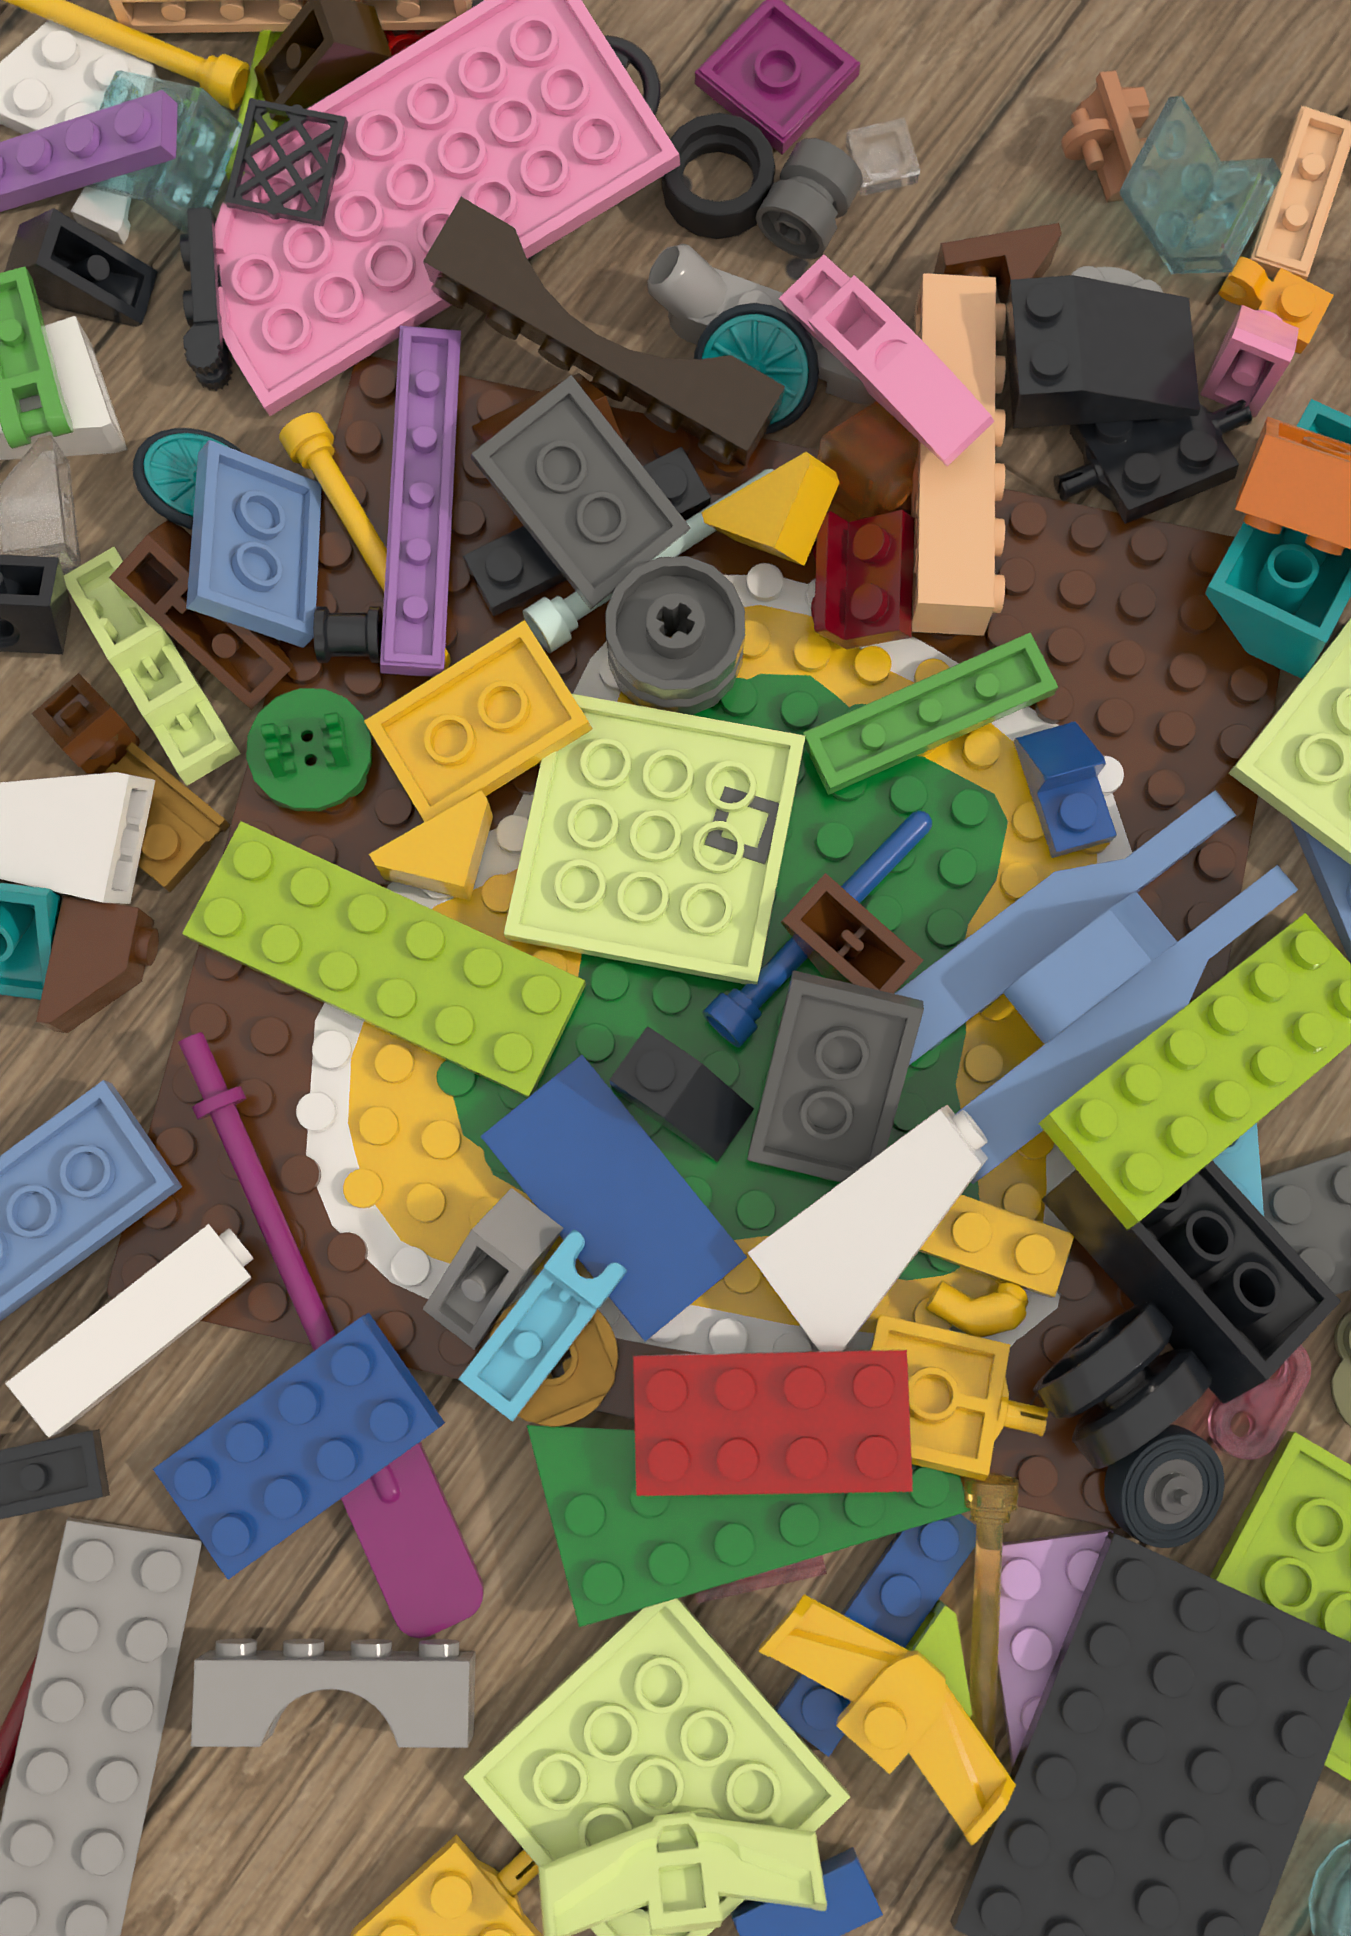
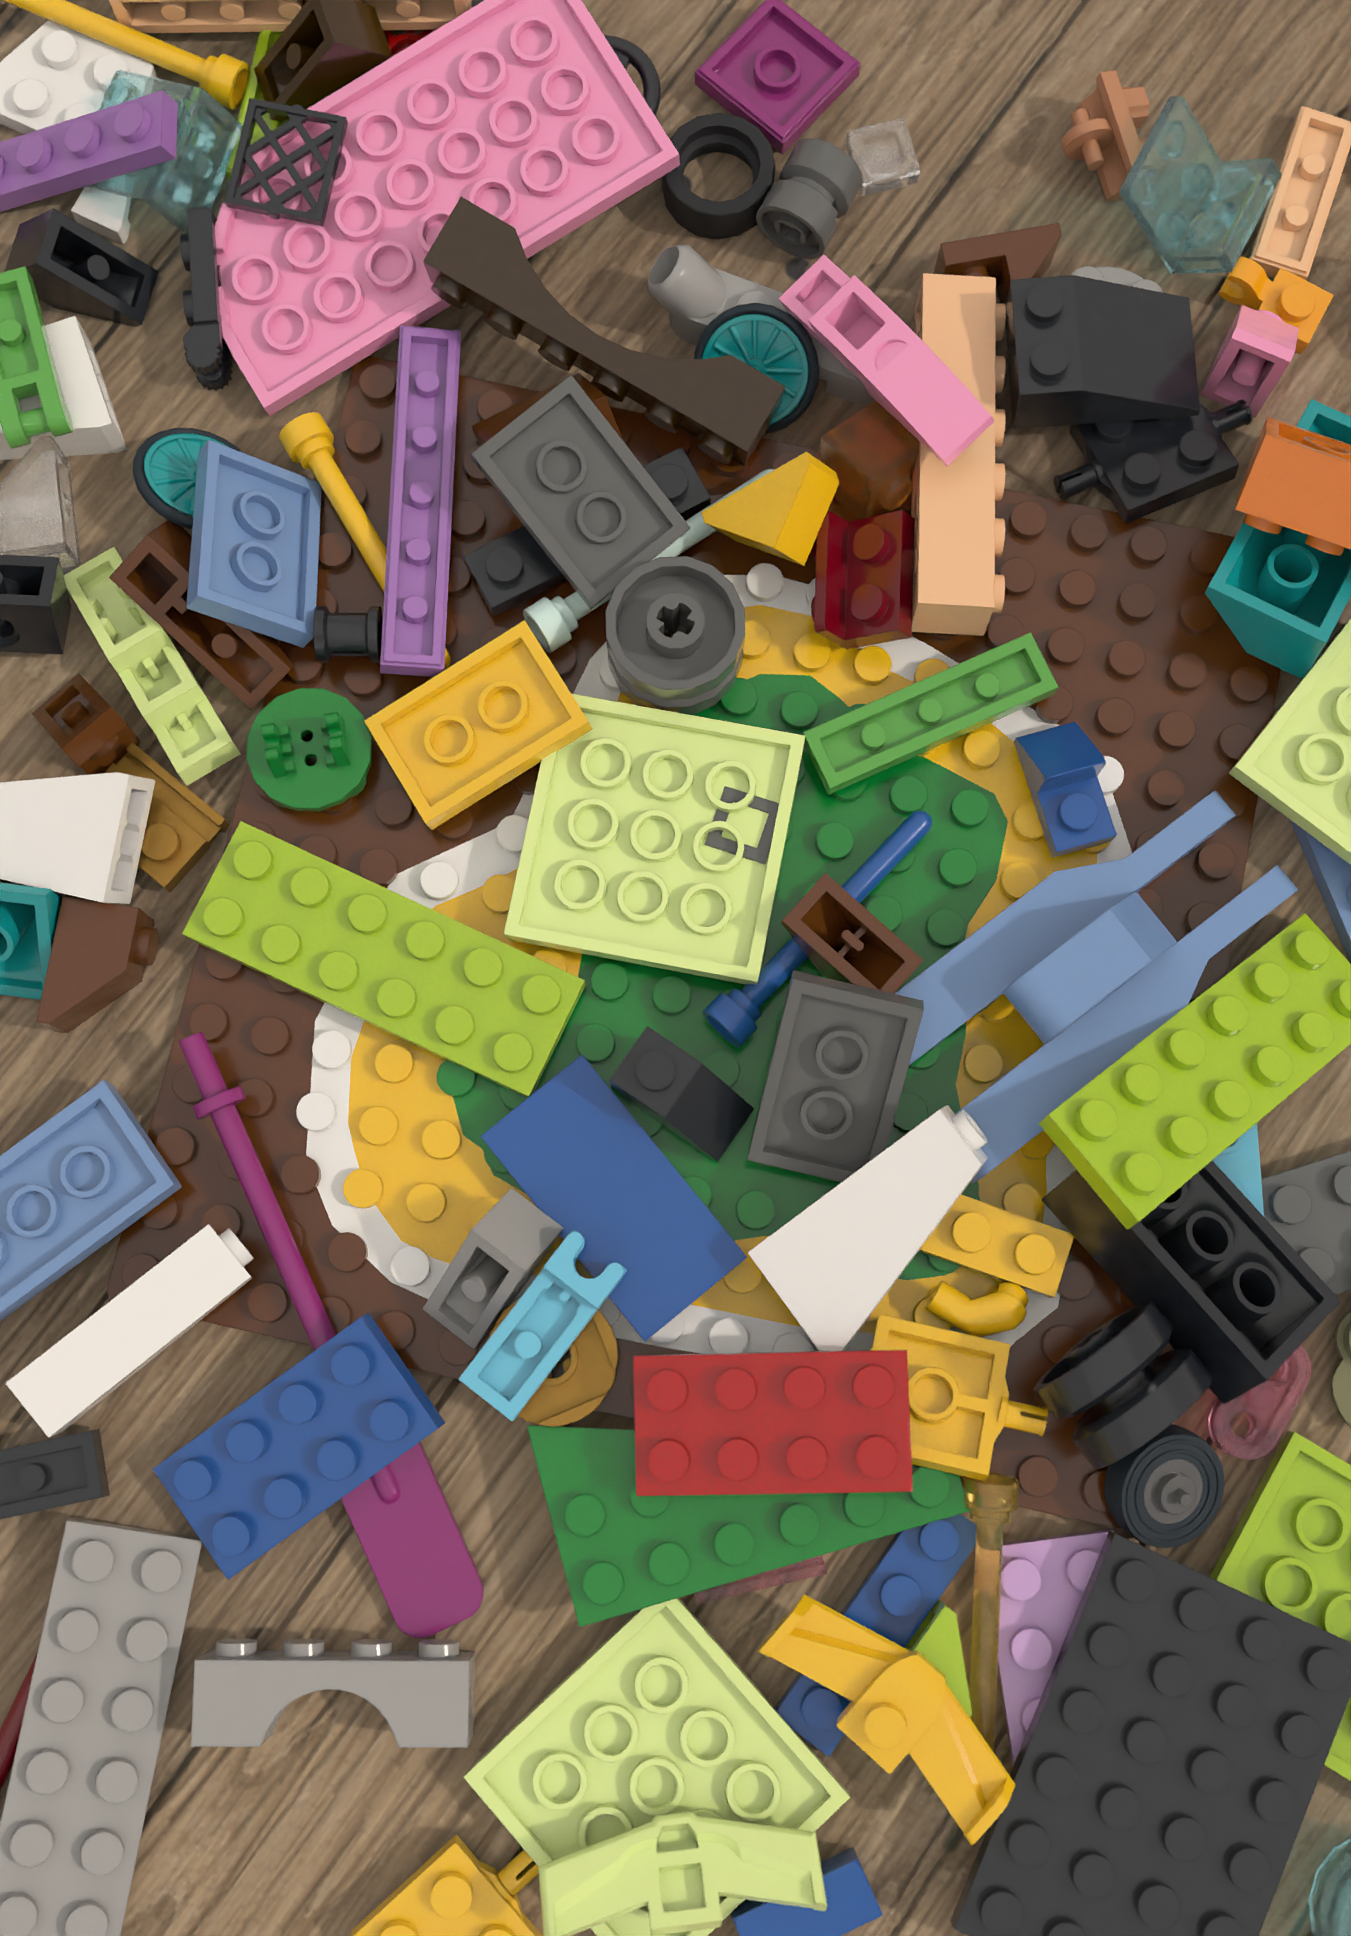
(442, 851): yellow slope -> none

